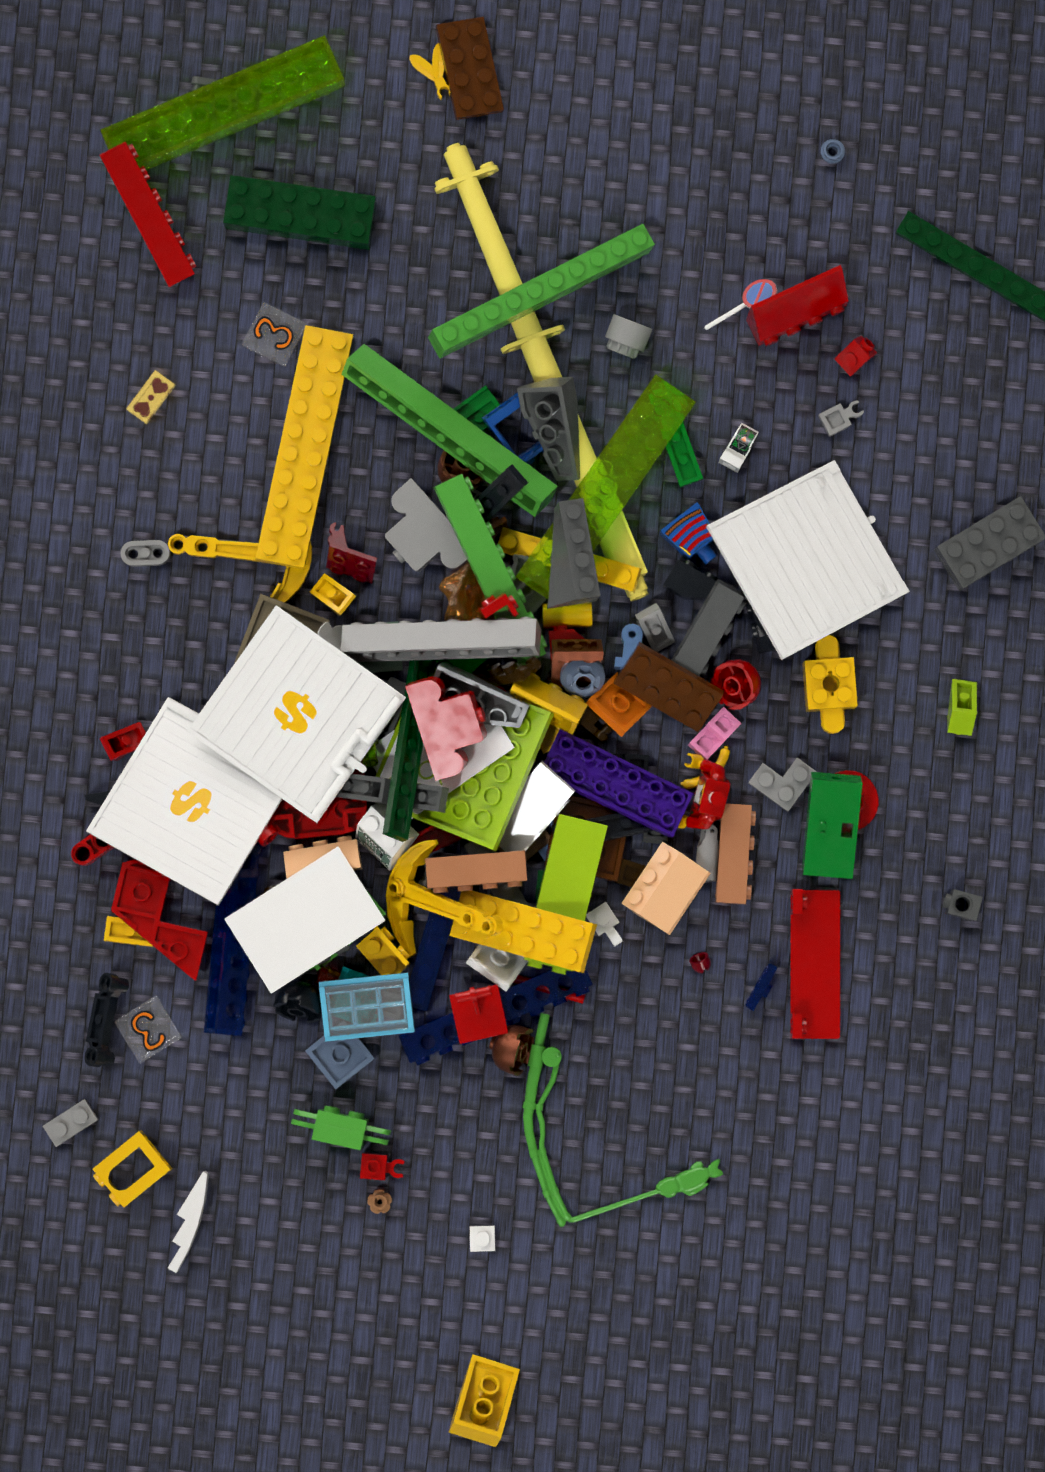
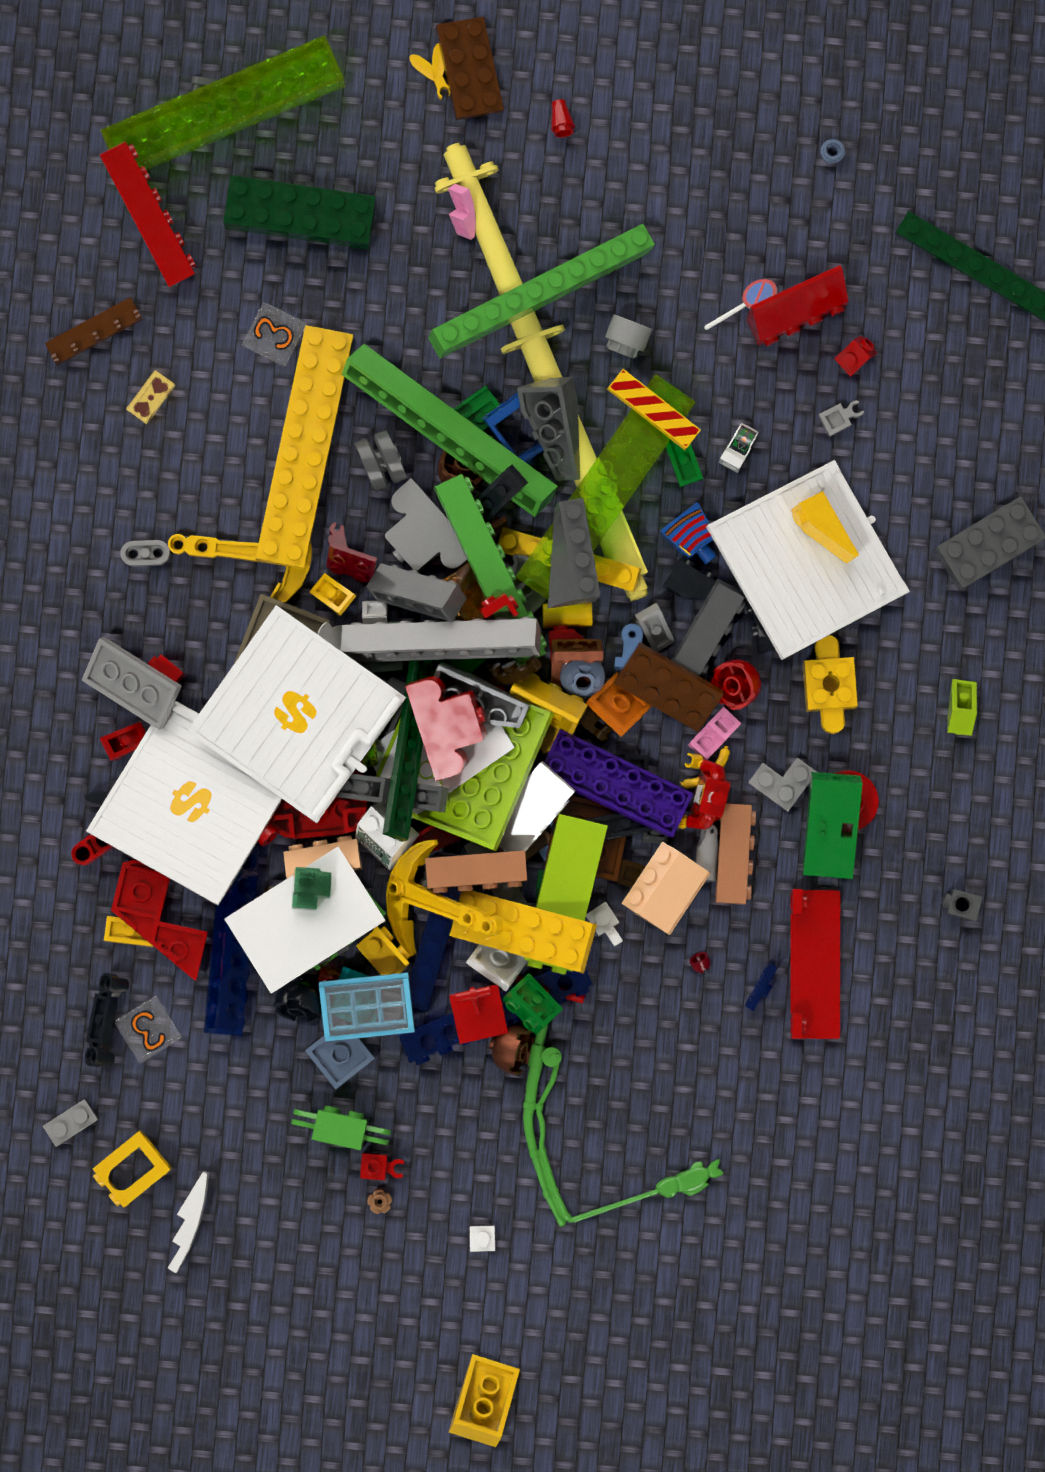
(93, 331): none -> reddish brown hinge
(131, 683): none -> light grey plate
(166, 668): none -> red brick
(309, 886): none -> clear green brick
(374, 612): none -> white tile
(381, 460): none -> dark grey wheel
(416, 592): none -> dark grey brick
(464, 215): none -> bright pink slope
(532, 1004): none -> green bracket
(562, 122): none -> red cone
(653, 409): none -> yellow tile
(822, 524): none -> yellow slope

